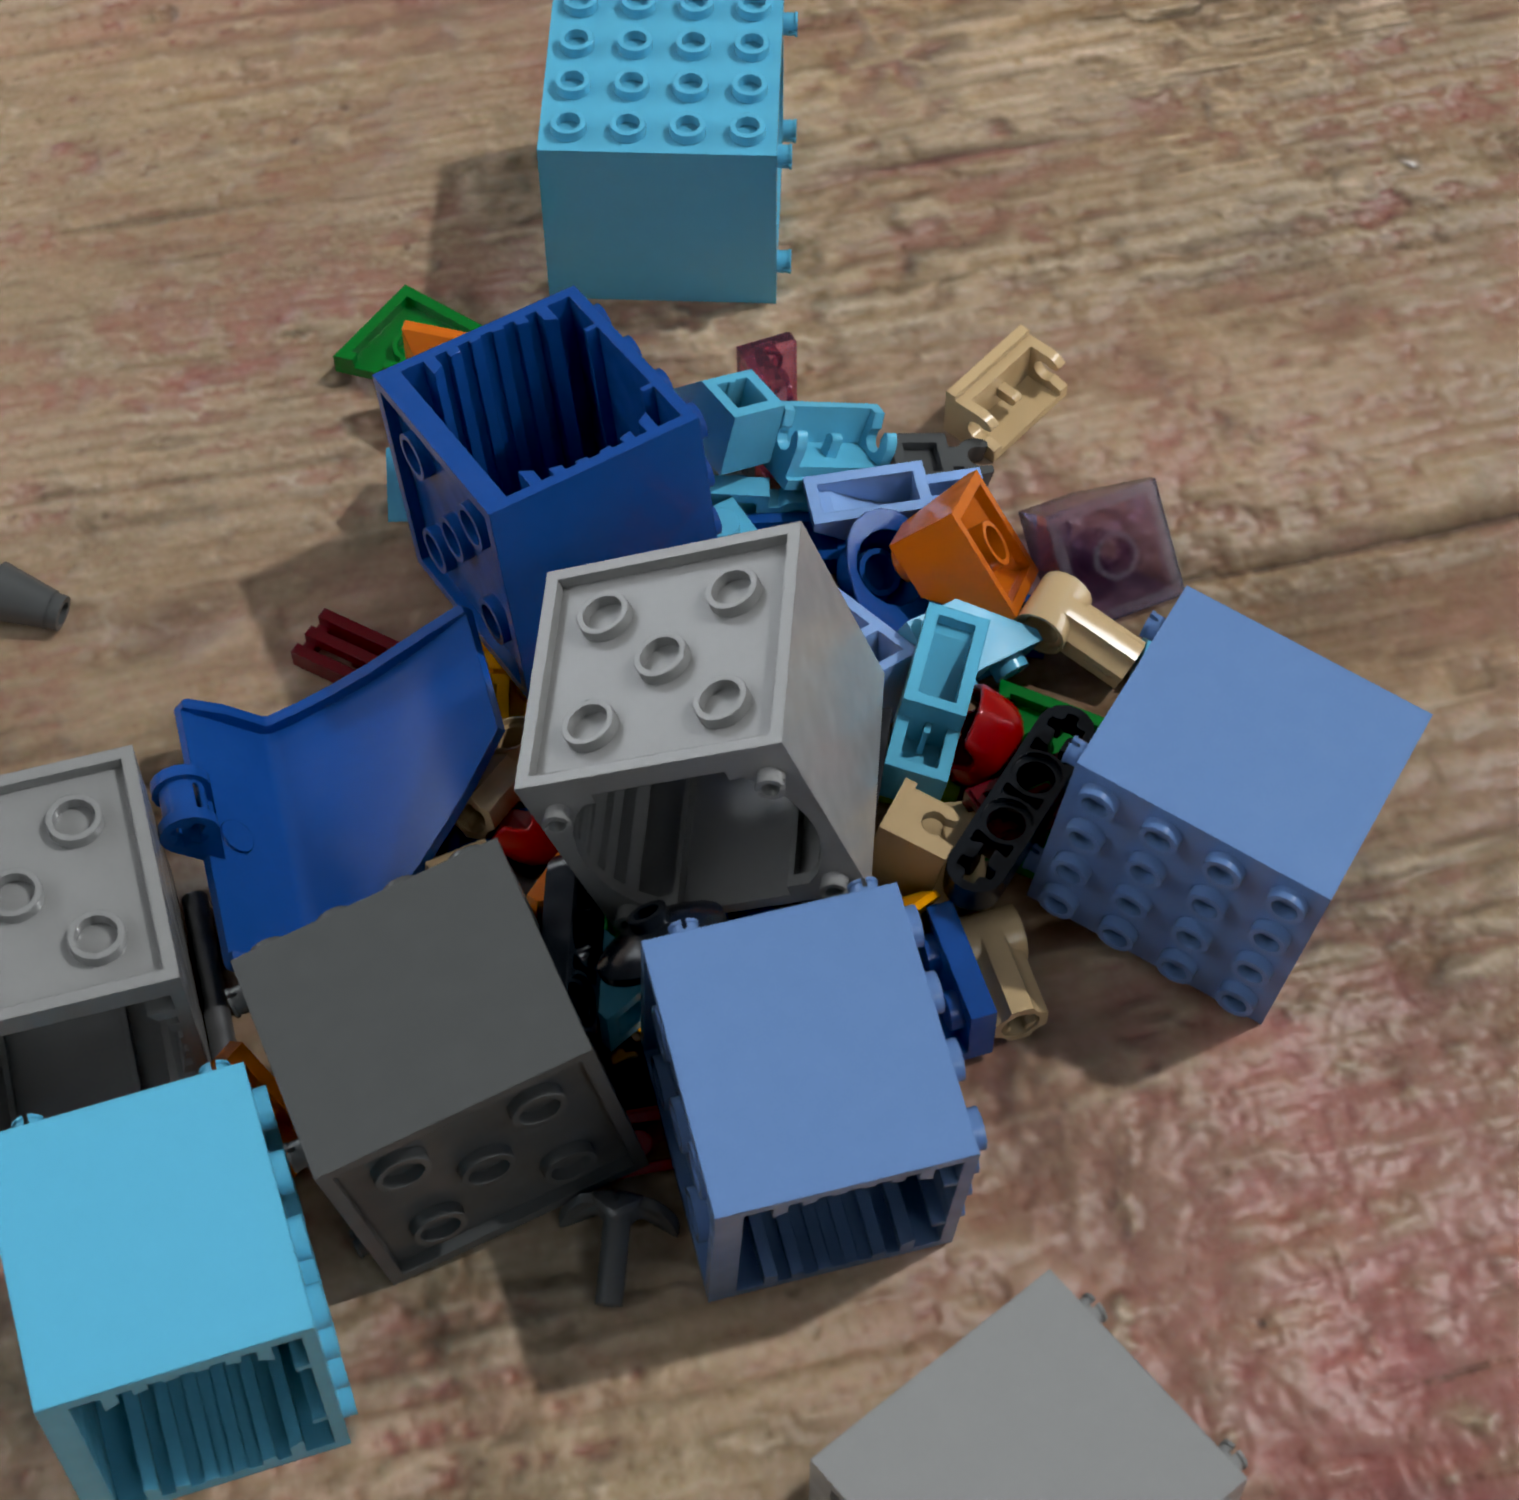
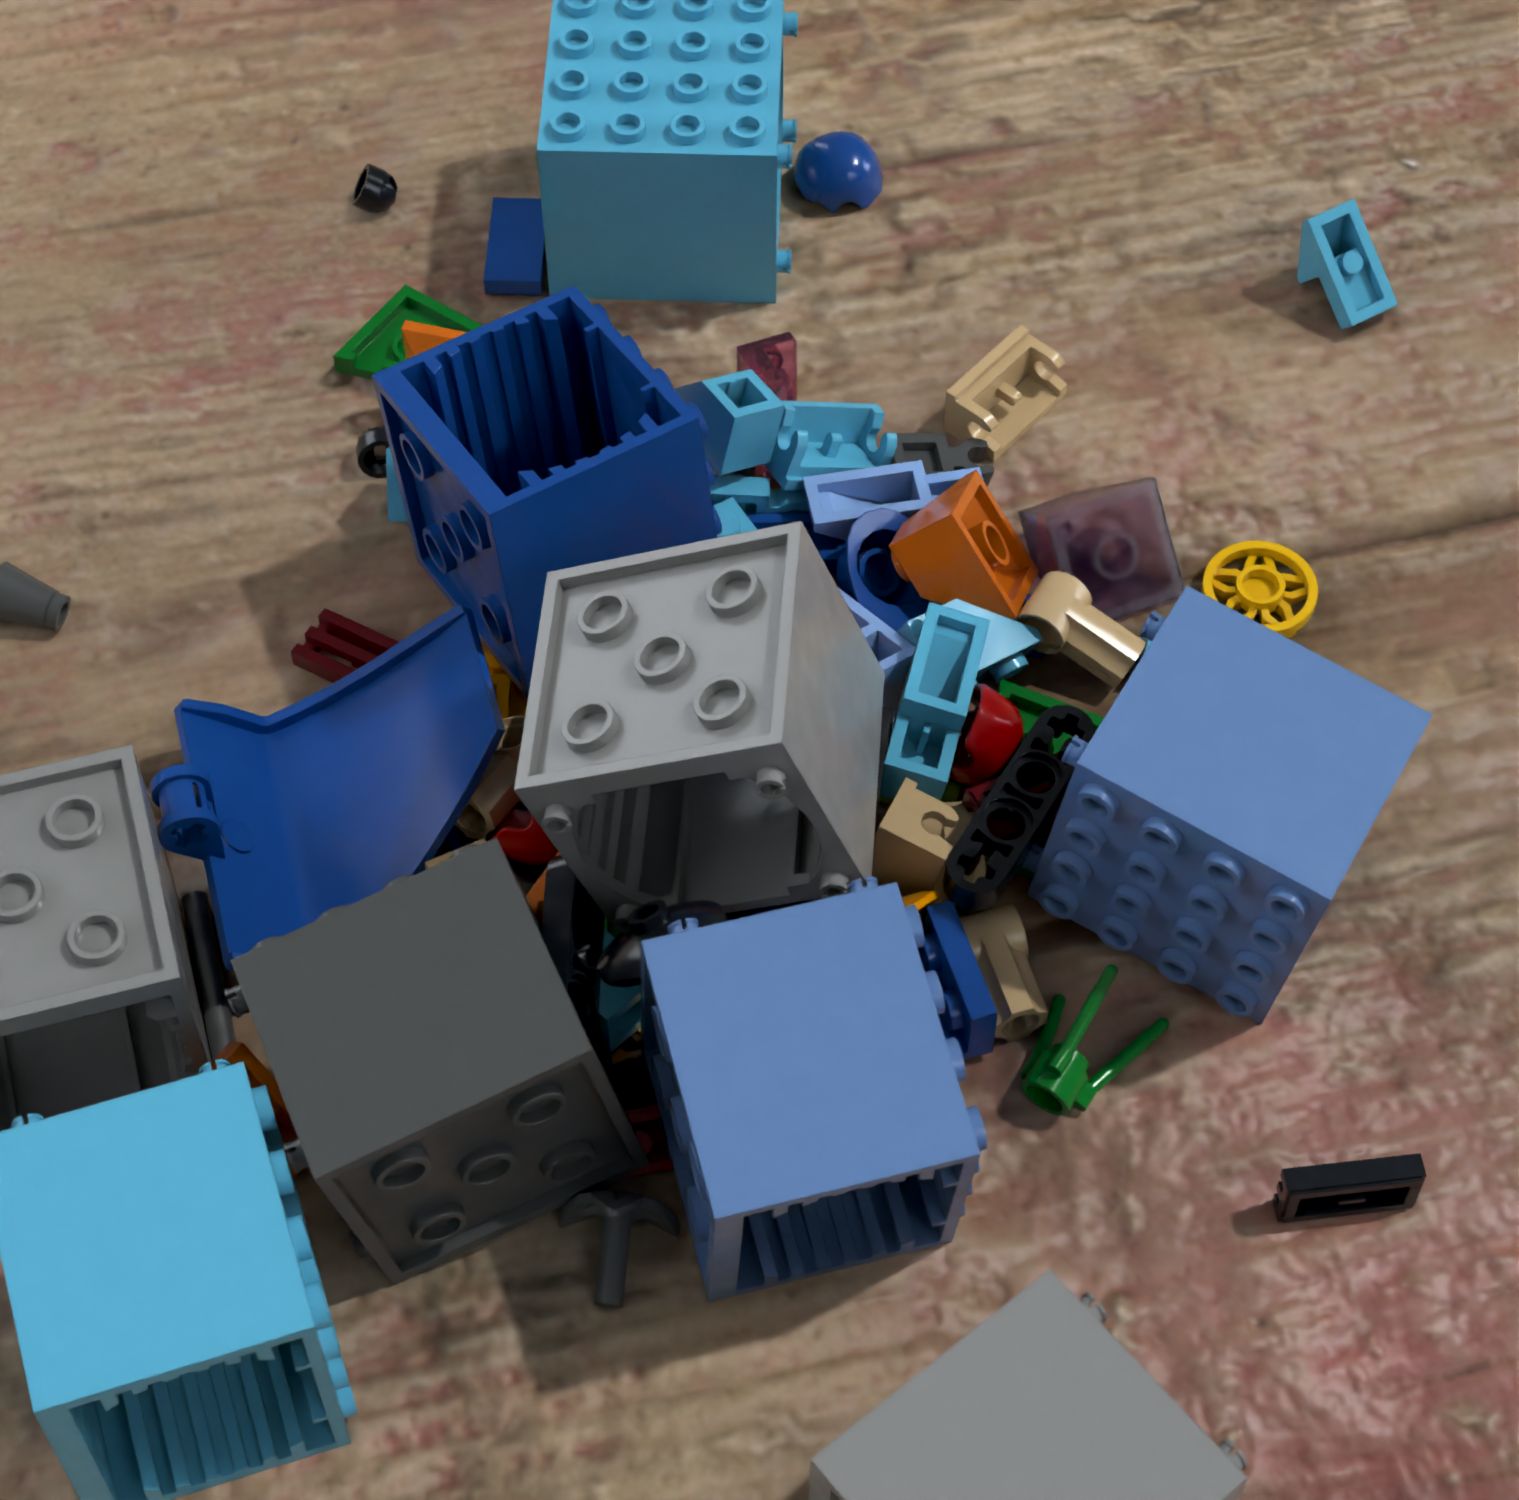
(366, 458): none -> black hinge
(374, 190): none -> black hinge
(515, 247): none -> blue tile
(838, 171): none -> blue hair
(1058, 1076): none -> green plant
(1261, 587): none -> yellow wheel
(1345, 260): none -> medium azure slope
(1349, 1188): none -> black tile

